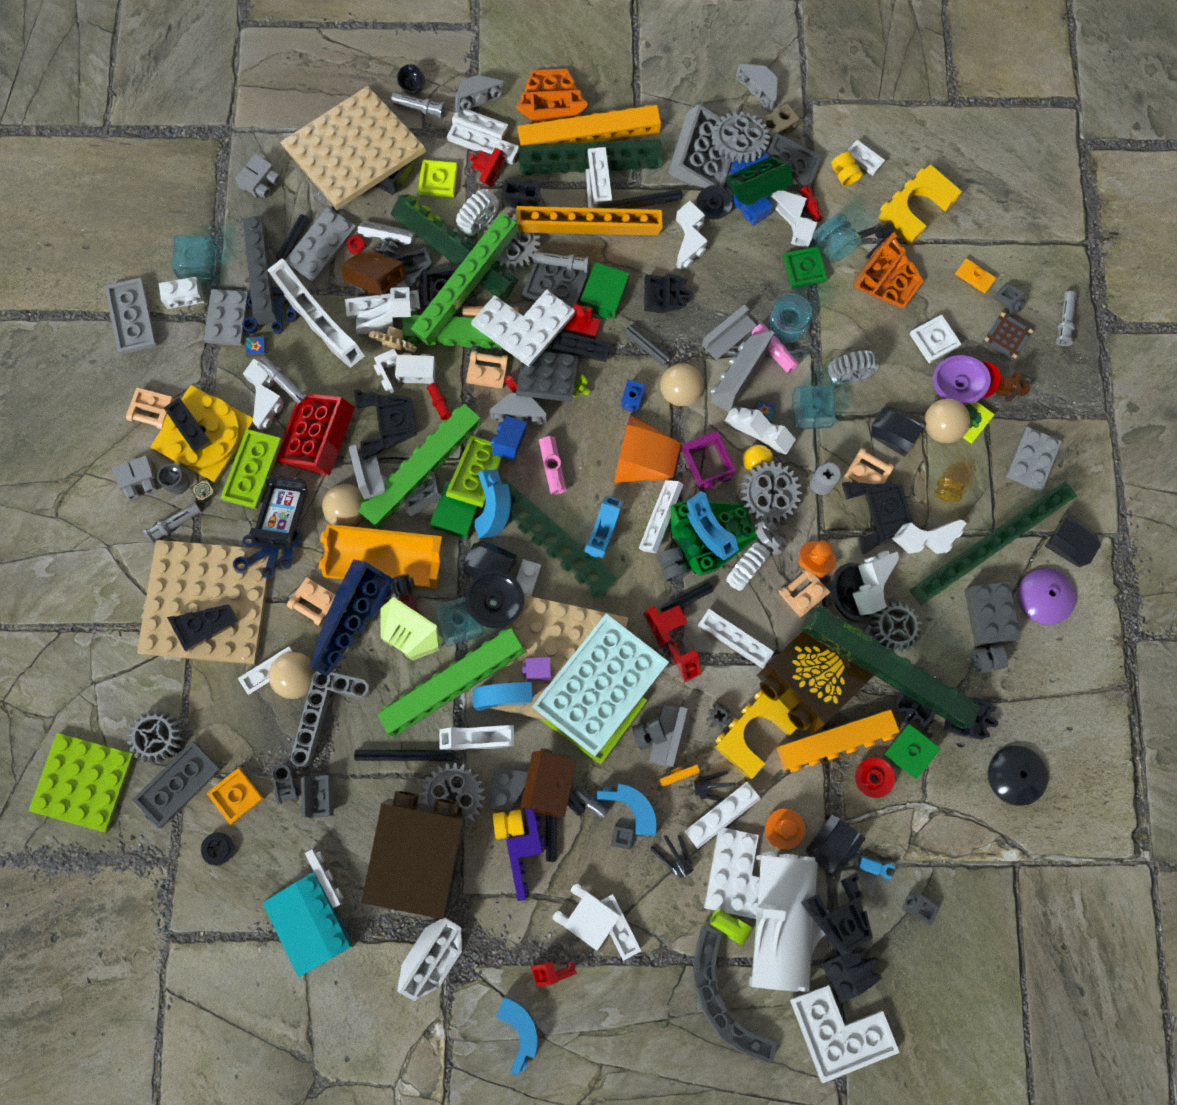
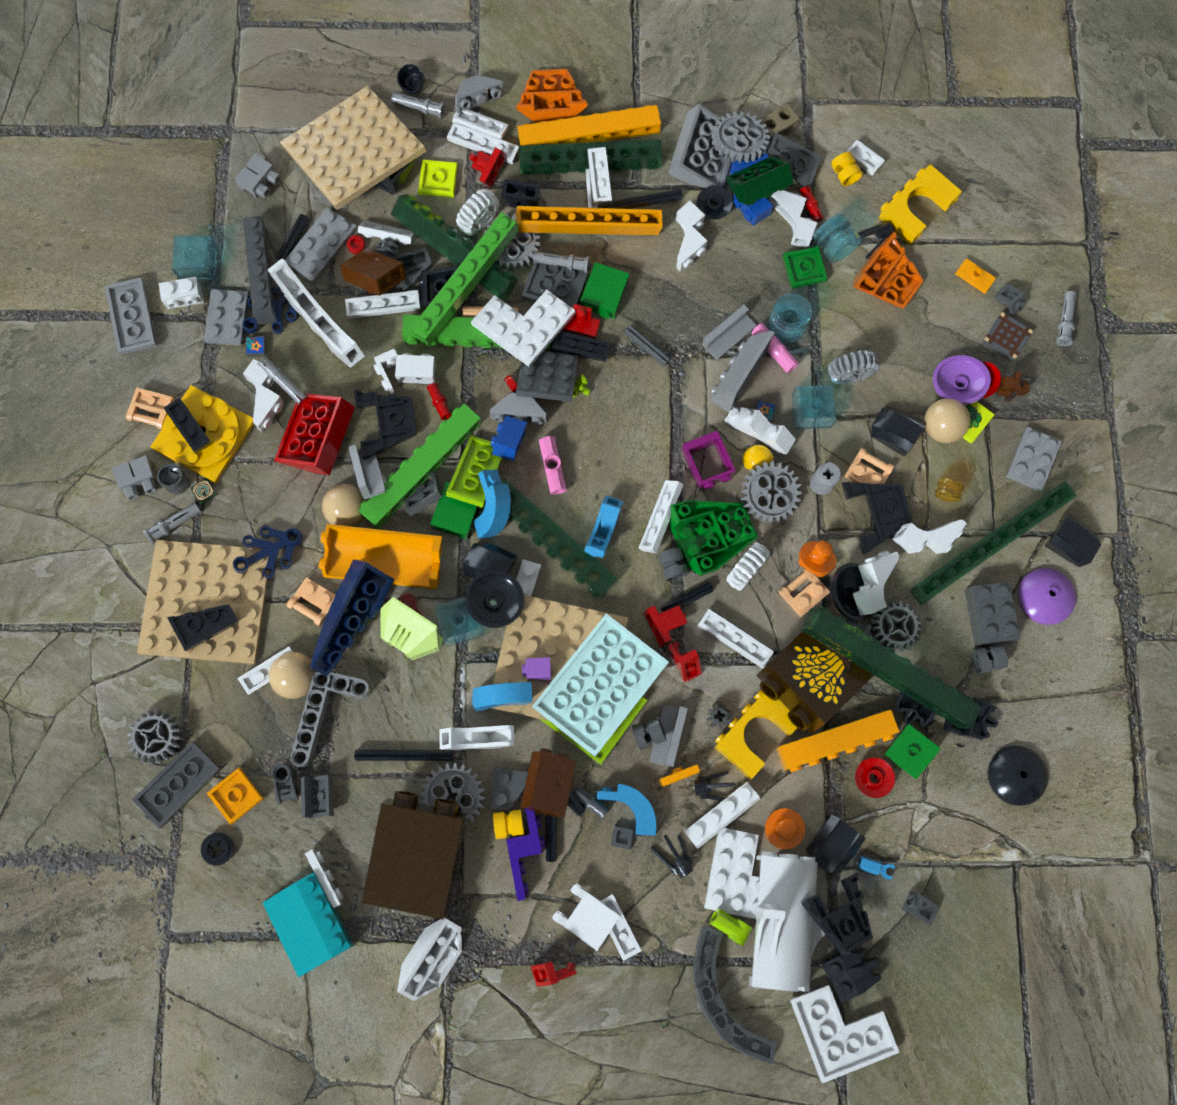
(81, 782): lime plate -> none
(251, 468): lime plate -> none
(280, 512): black panel -> none
(381, 317): white arch -> none
(393, 339): tan gear -> none
(402, 585): black gear -> none
(452, 682): bright green brick -> none
(487, 375): light nougat plate -> none
(521, 1019): dark azure arch -> none
(635, 389): blue brick -> none
(646, 454): orange wedge -> none
(665, 293): black plate -> none
(682, 384): tan piece -> none
(708, 528): dark azure arch -> none
(760, 83): light grey slope -> none
(770, 538): light grey plate -> none
(935, 339): white plate -> none

